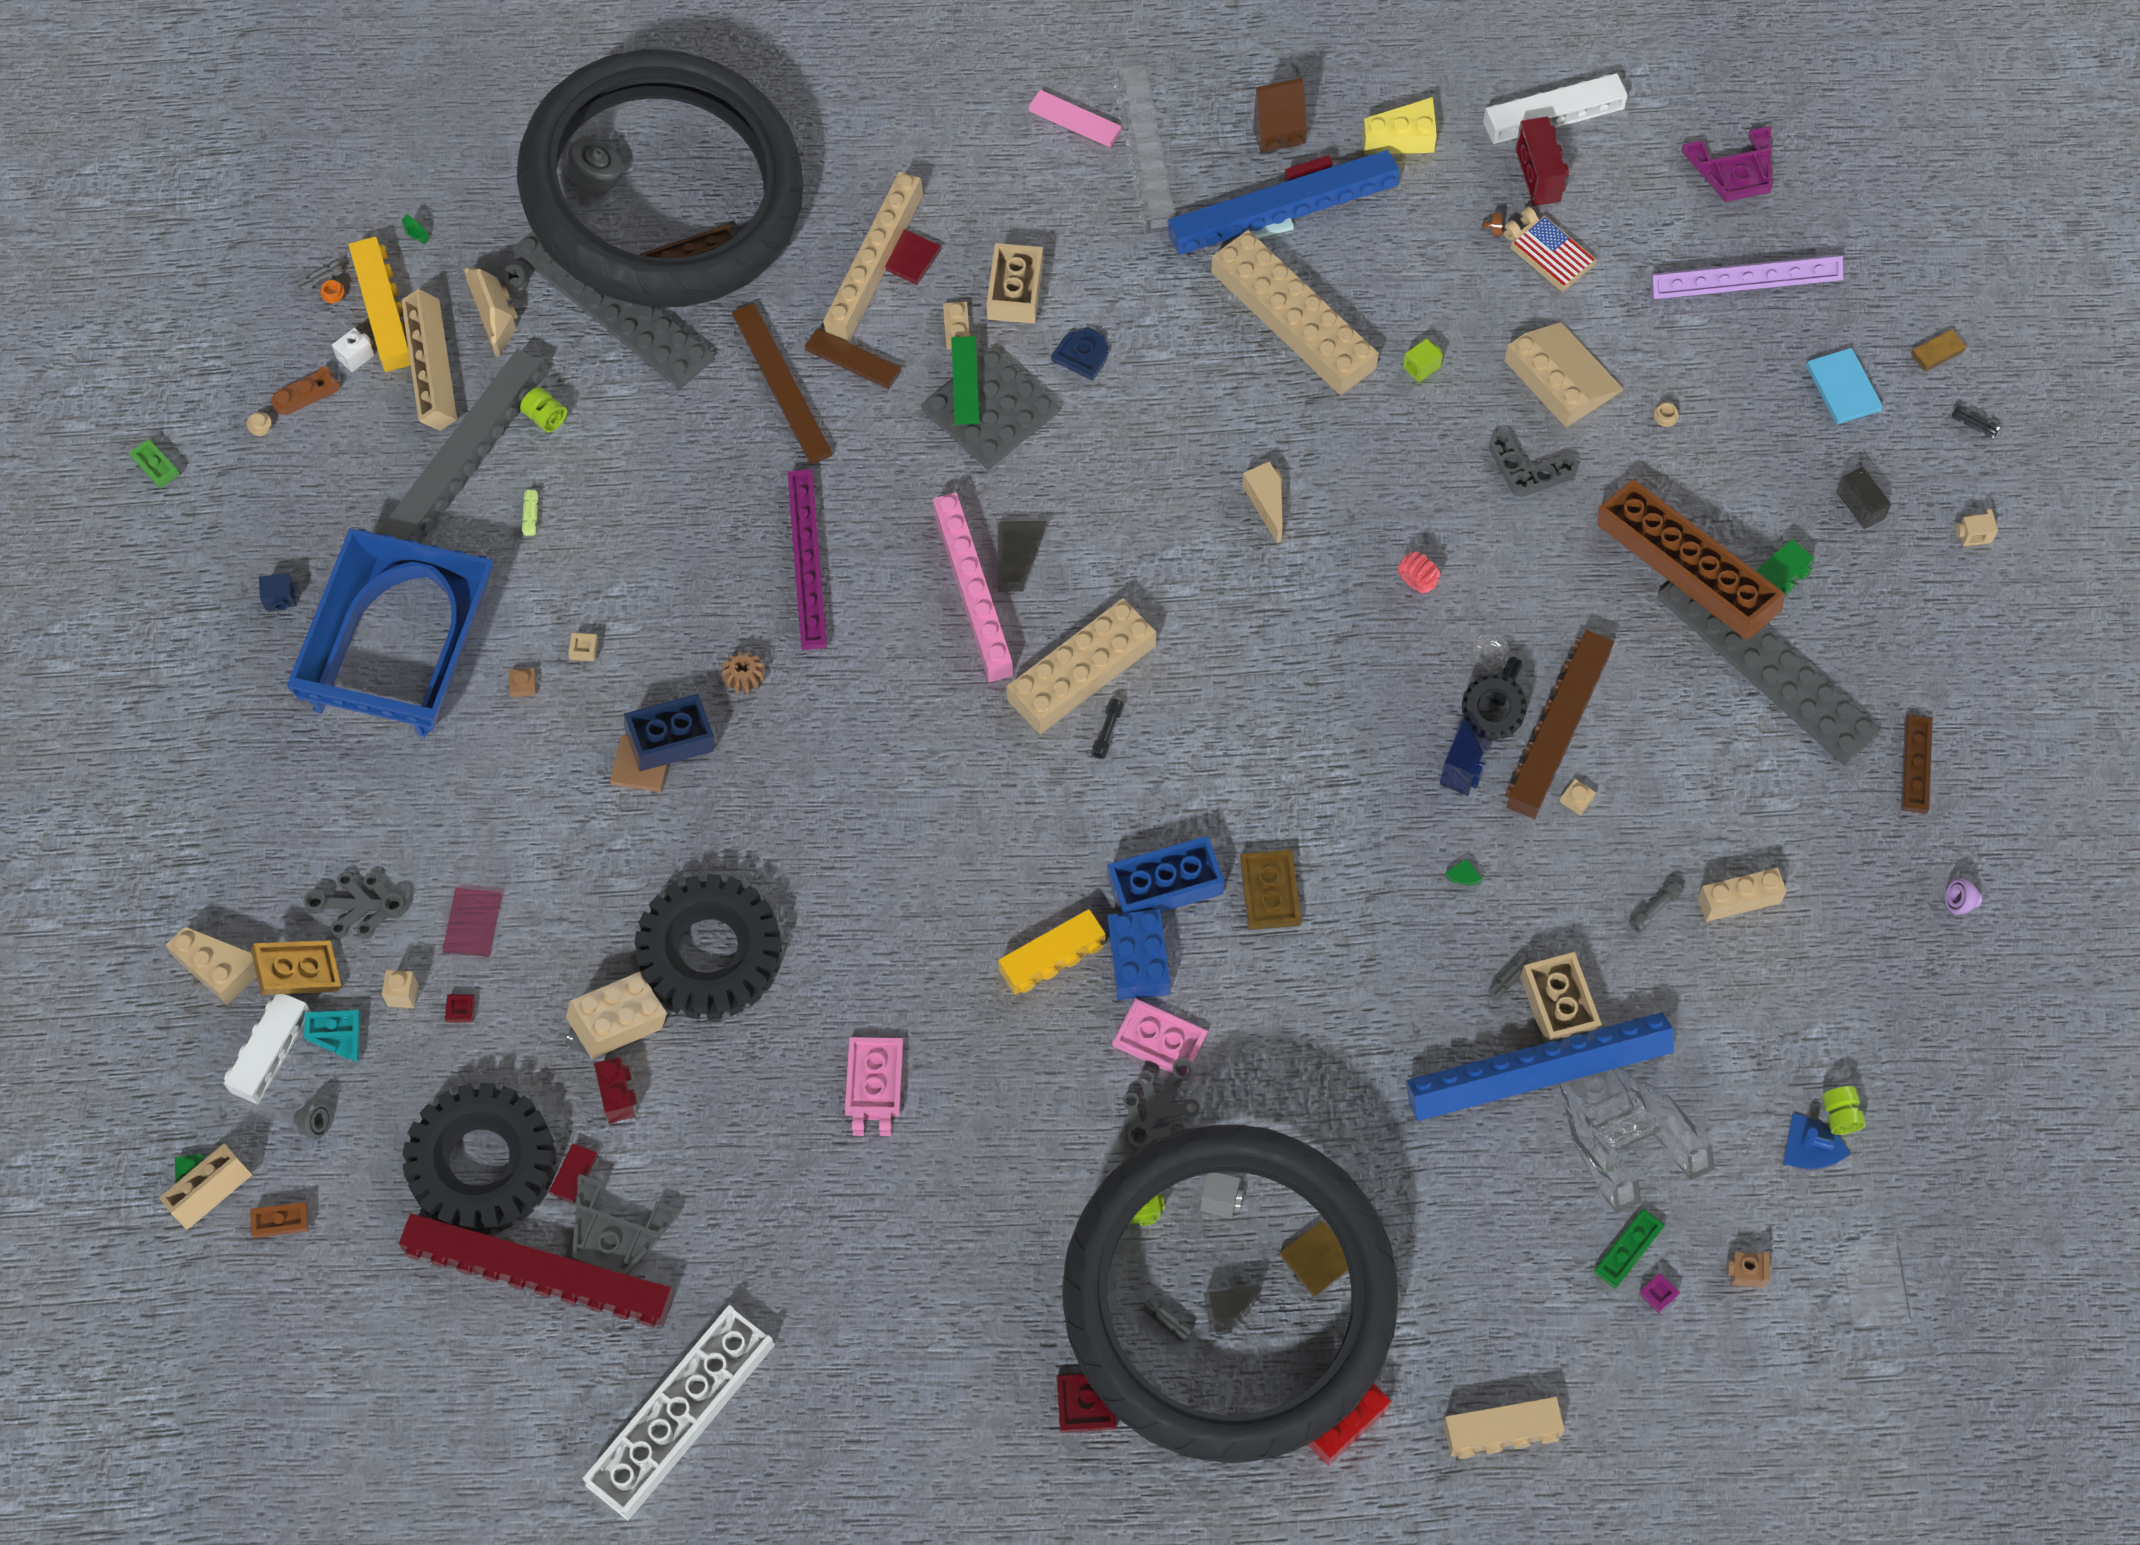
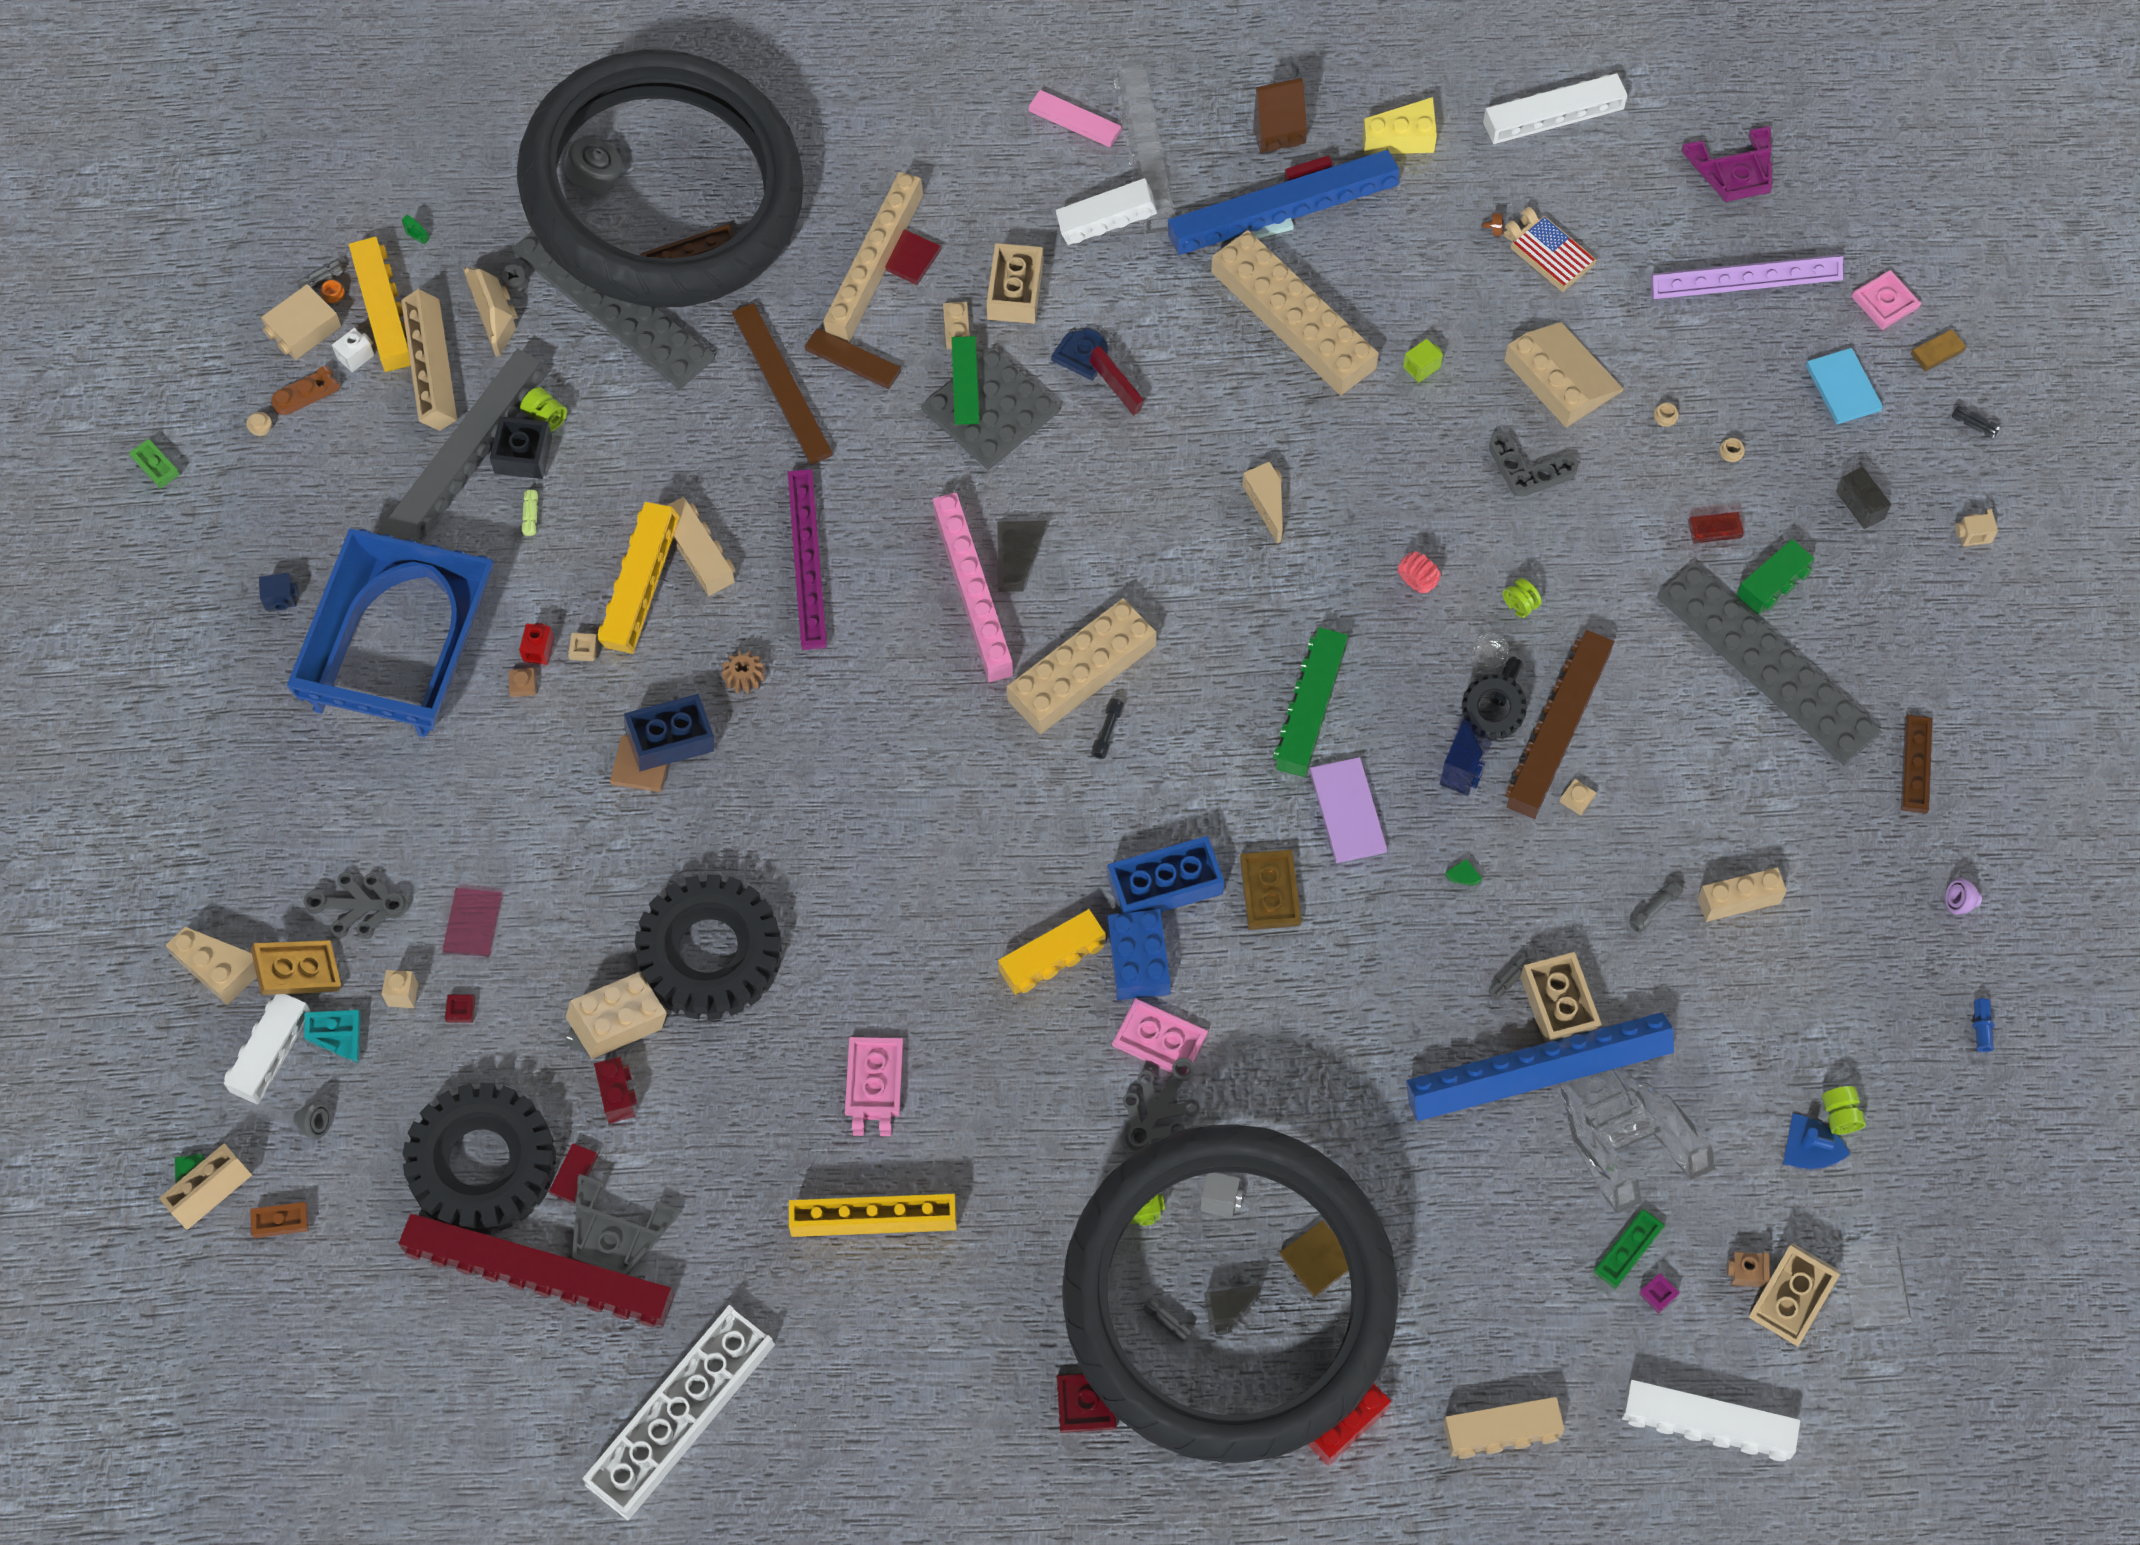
(300, 322): none -> tan brick
(521, 447): none -> black brick
(536, 643): none -> red brick
(638, 577): none -> yellow brick
(699, 550): none -> tan brick
(872, 1215): none -> yellow brick
(1106, 211): none -> white brick
(1116, 380): none -> dark red tile
(1311, 702): none -> green brick
(1348, 810): none -> lavender tile
(1521, 597): none -> lime wheel
(1541, 161): dark red brick -> none
(1690, 559): dark orange brick -> none
(1711, 1420): none -> white brick
(1715, 527): none -> clear red plate
(1732, 444): none -> tan plate
(1795, 1294): none -> tan slope
(1886, 299): none -> bright pink tile
(1983, 1025): none -> blue axle

